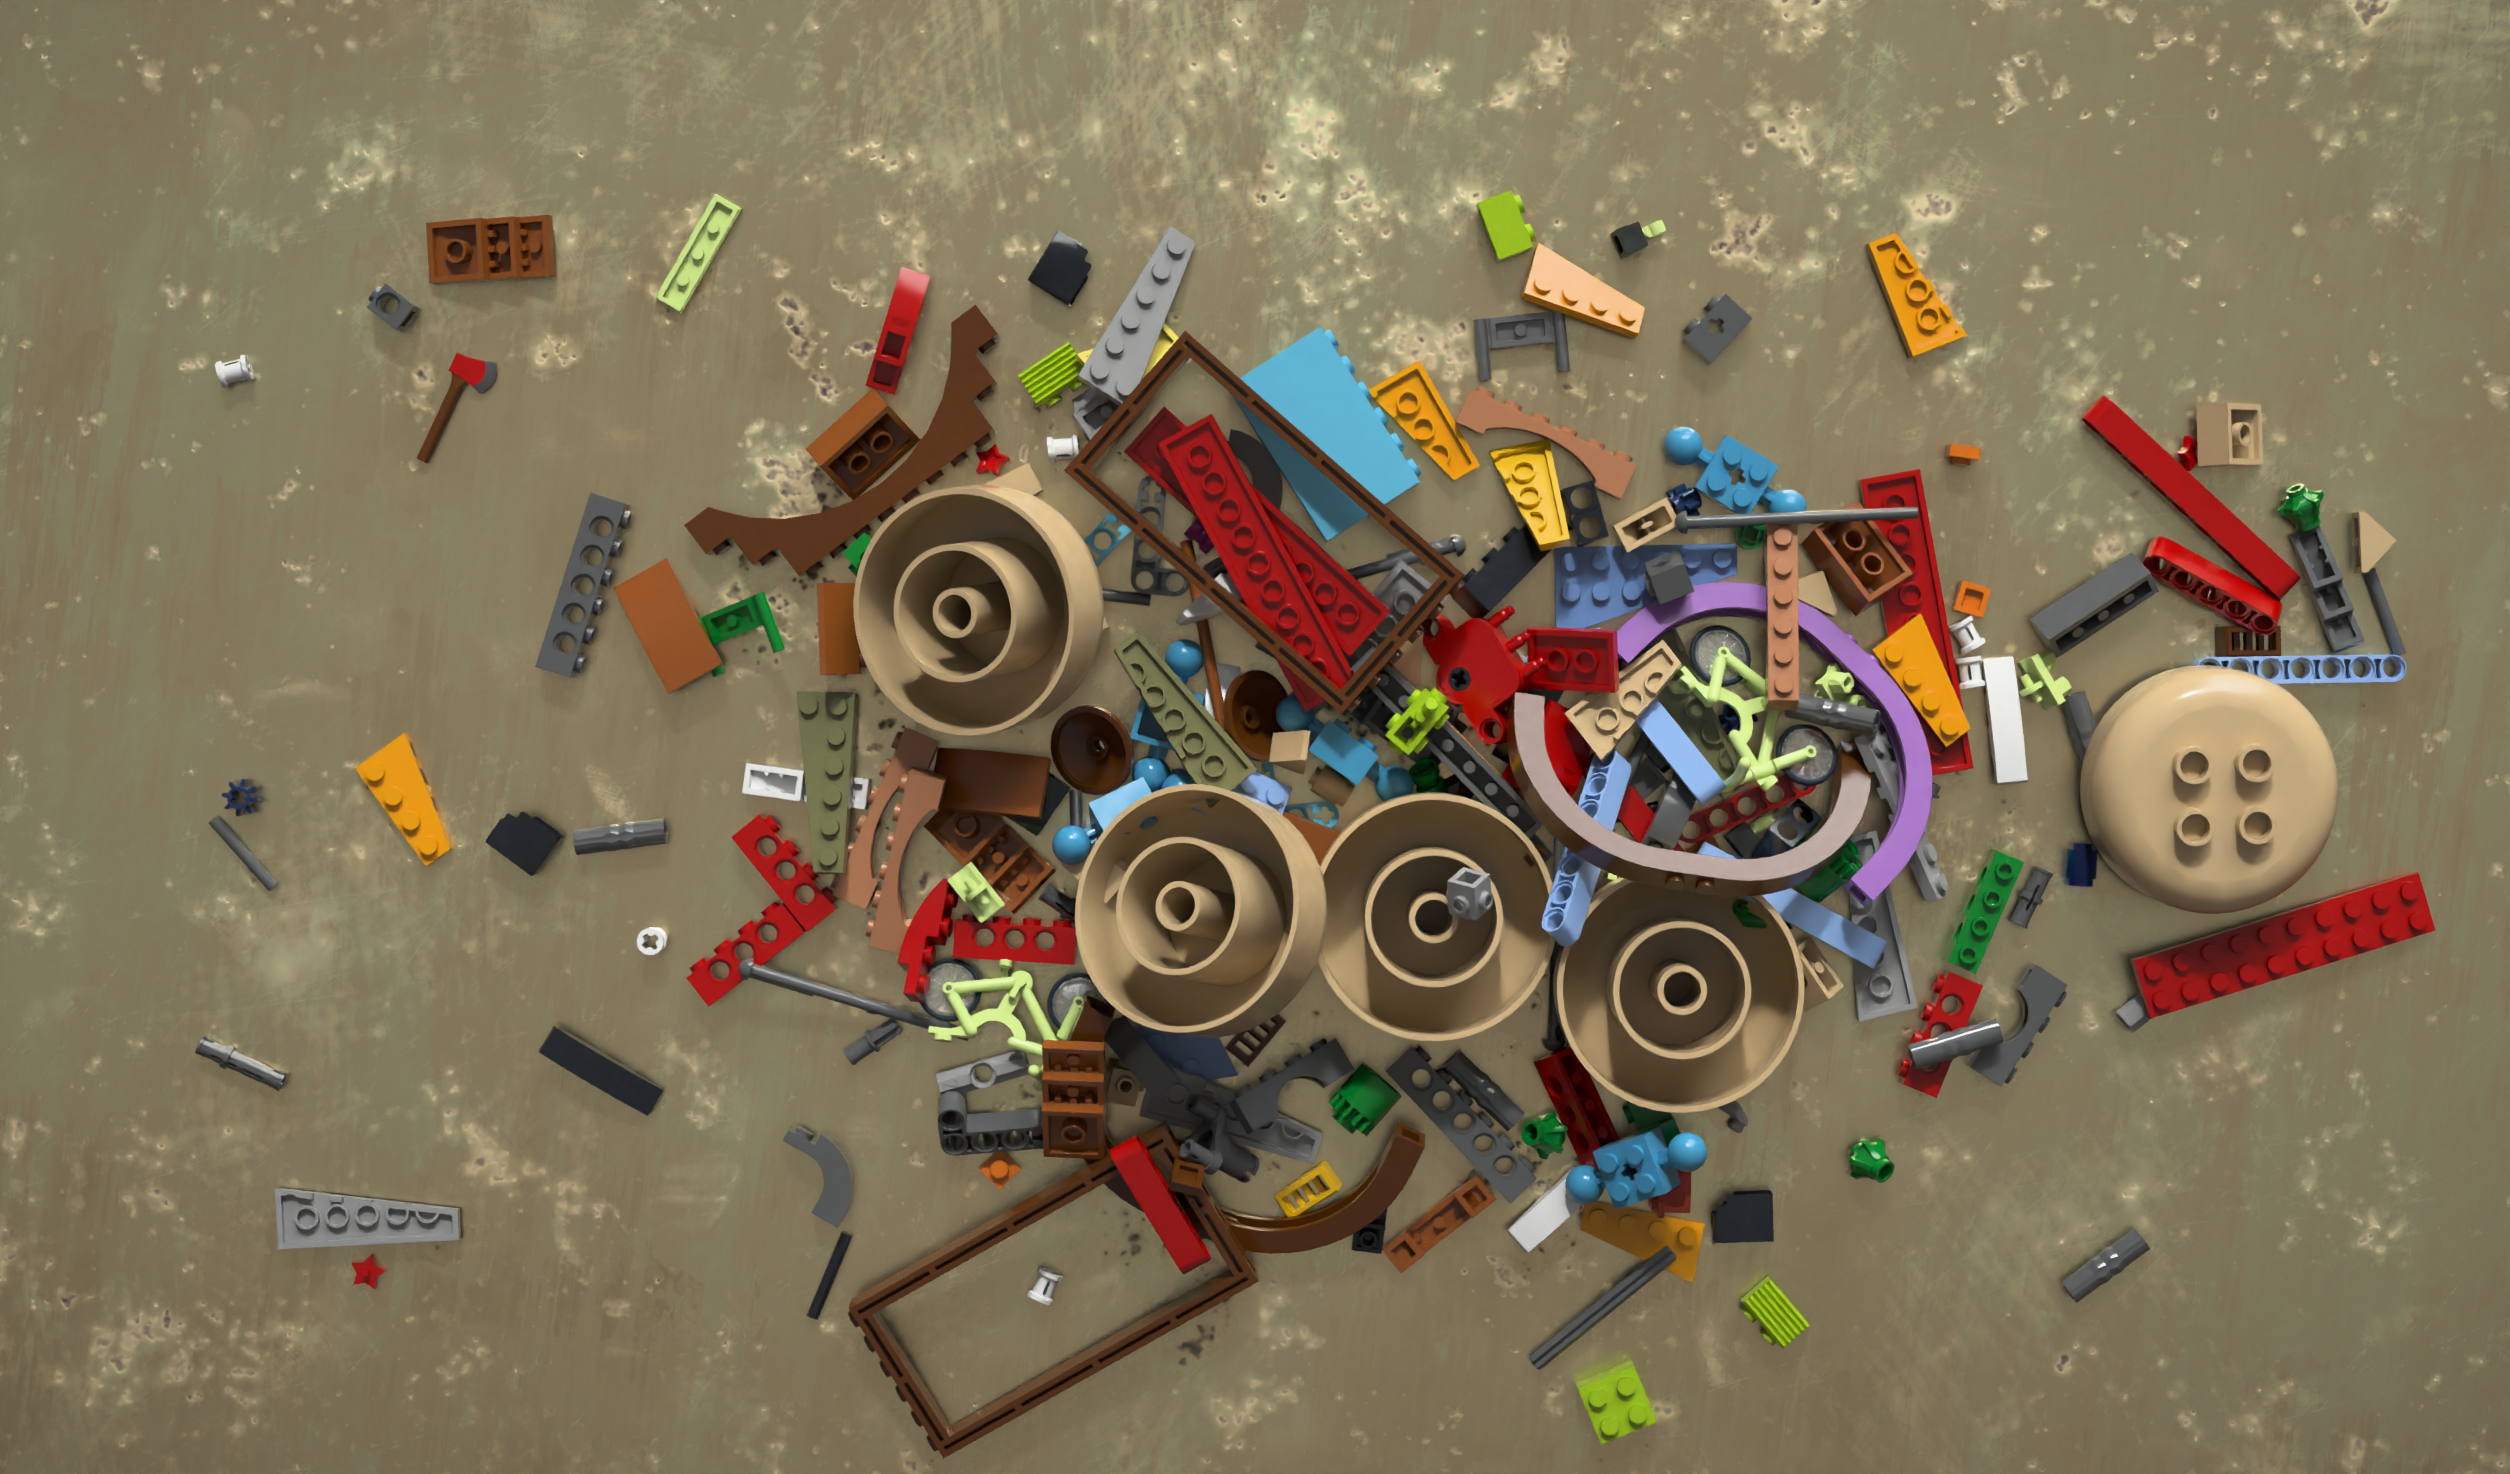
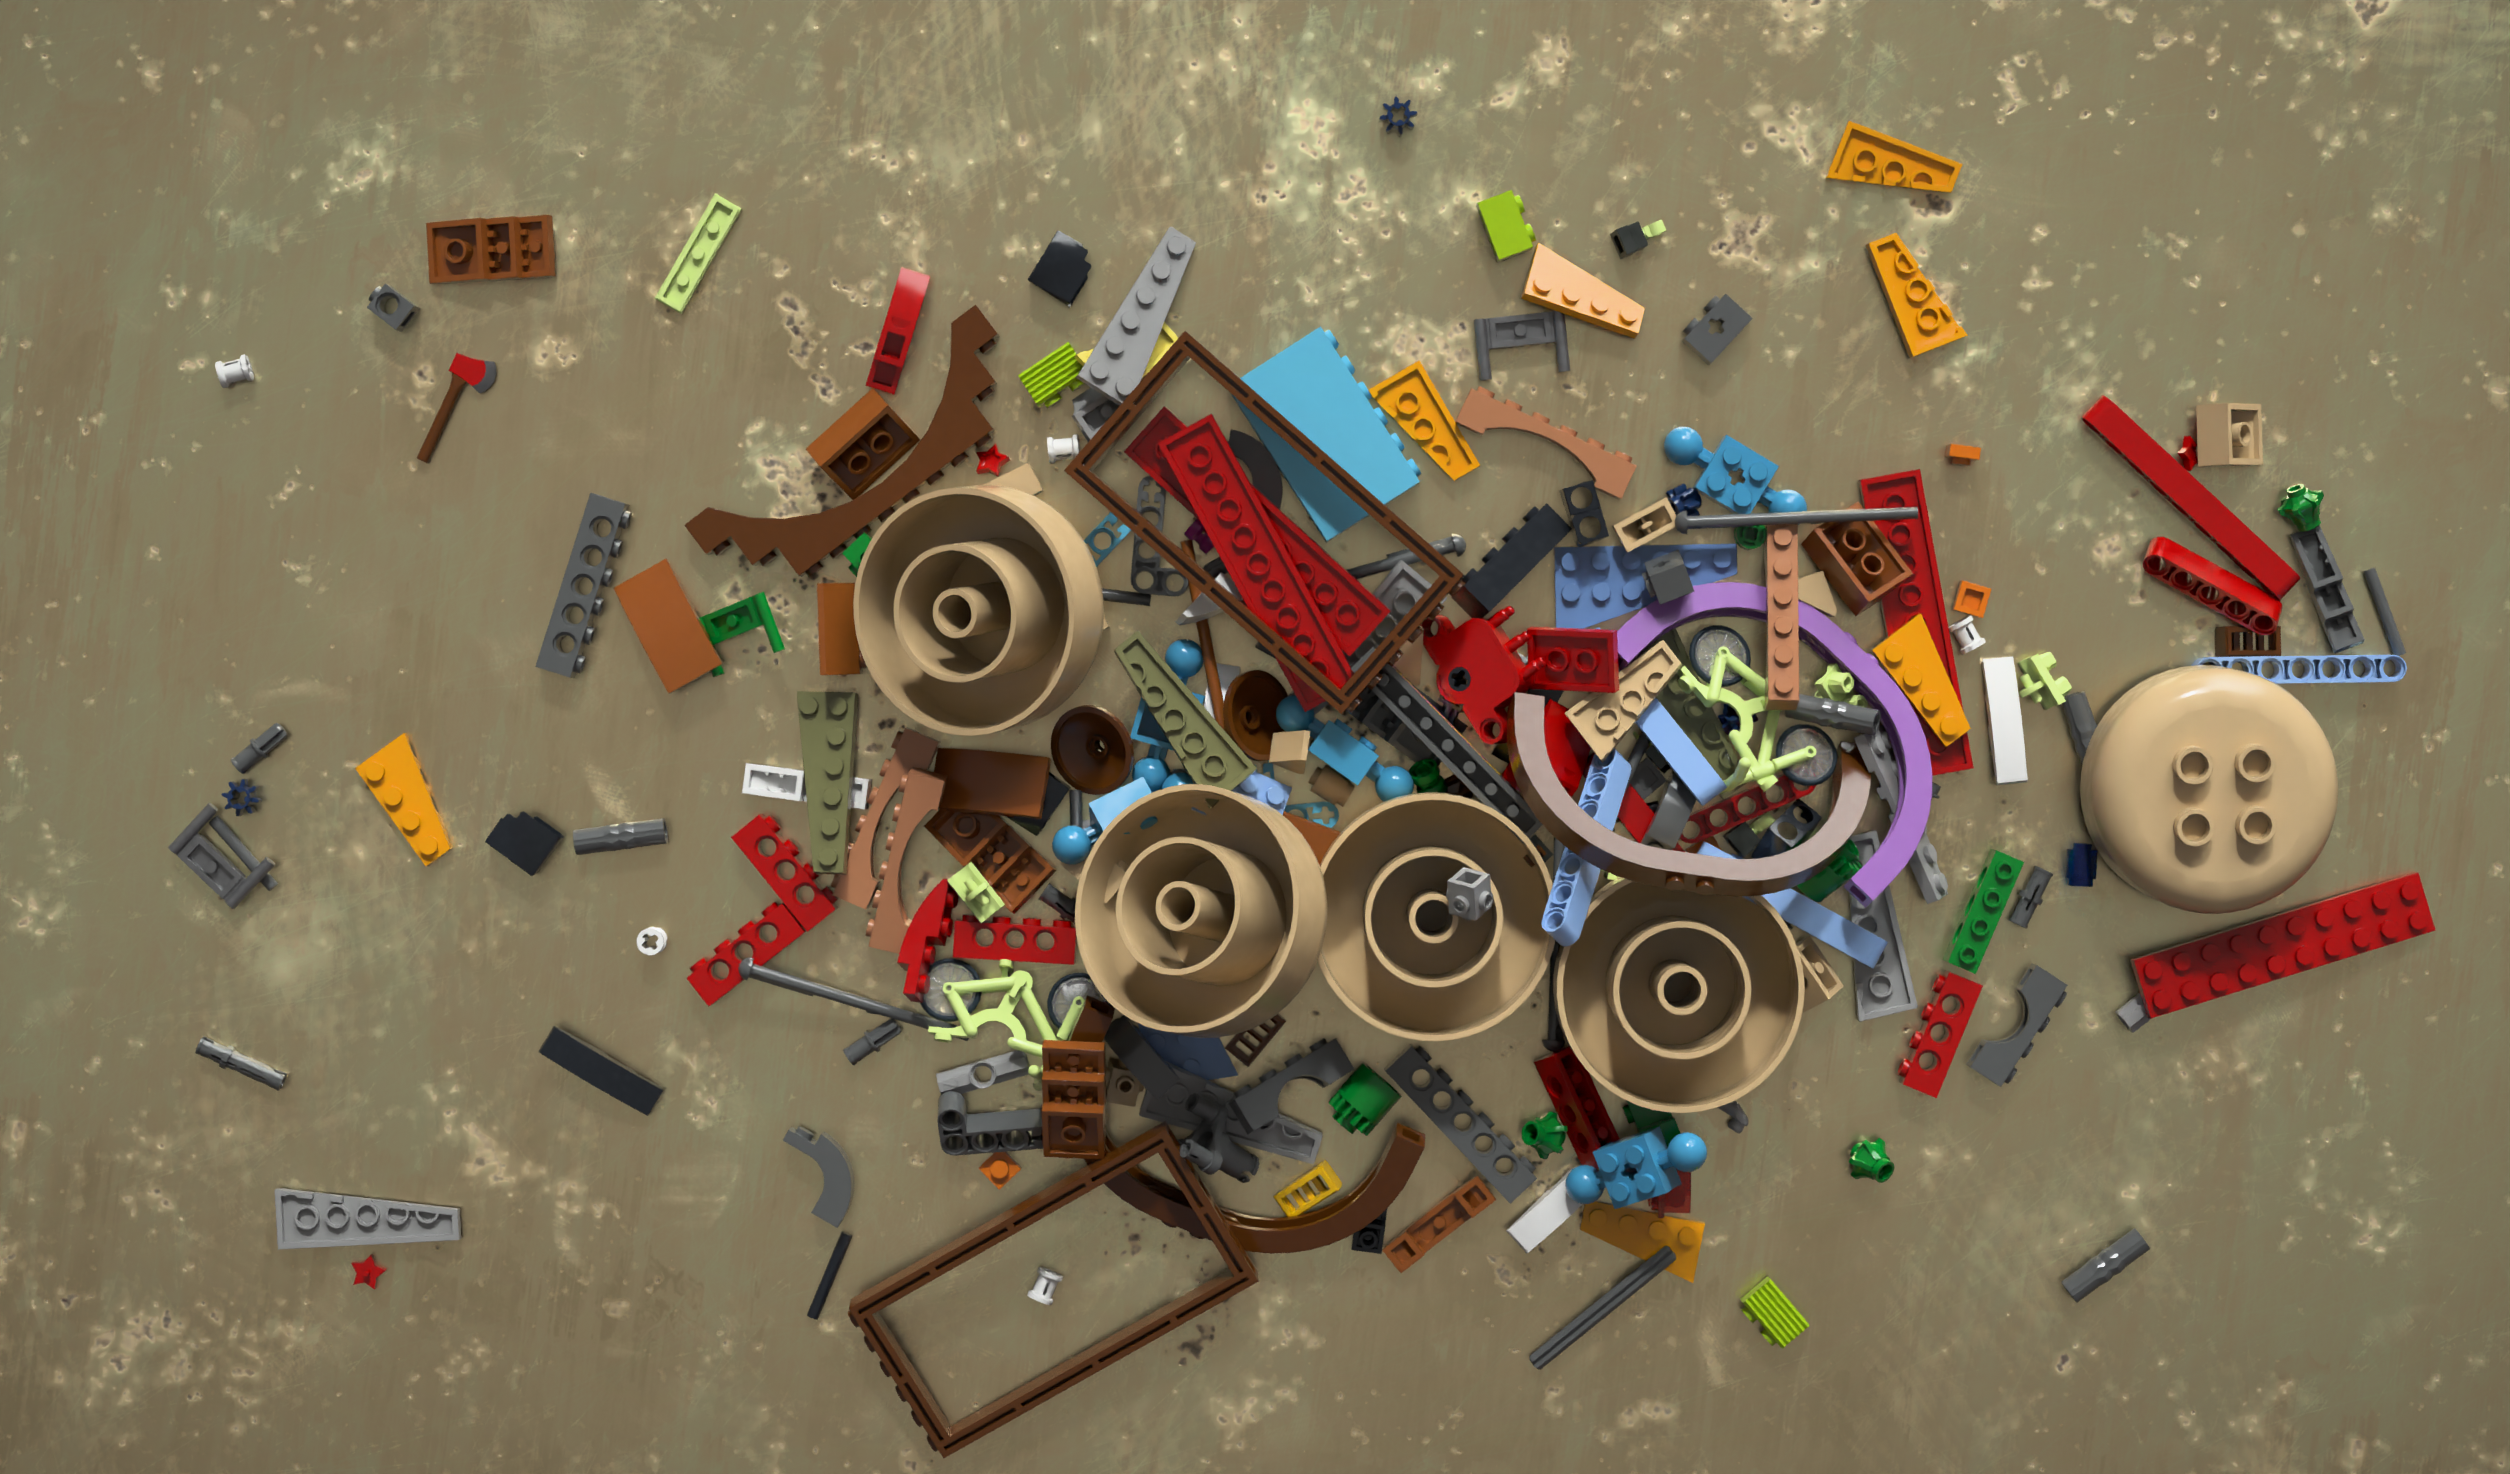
(212, 865): none -> flat silver plate
(259, 748): none -> dark grey axle
(1160, 1204): red beam -> none
(1186, 1178): reddish brown tile -> none
(1396, 107): none -> dark blue gear
(1424, 712): lime brick -> none
(1483, 1090): dark grey axle -> none
(1534, 487): yellow wing -> none
(1616, 1402): lime brick -> none
(1744, 1218): black piece -> none
(1747, 918): green arm -> none
(1884, 160): none -> light orange wing
(1955, 1043): dark grey axle -> none
(1965, 679): white bush -> none
(2094, 605): dark grey brick -> none
(2369, 541): tan slope -> none

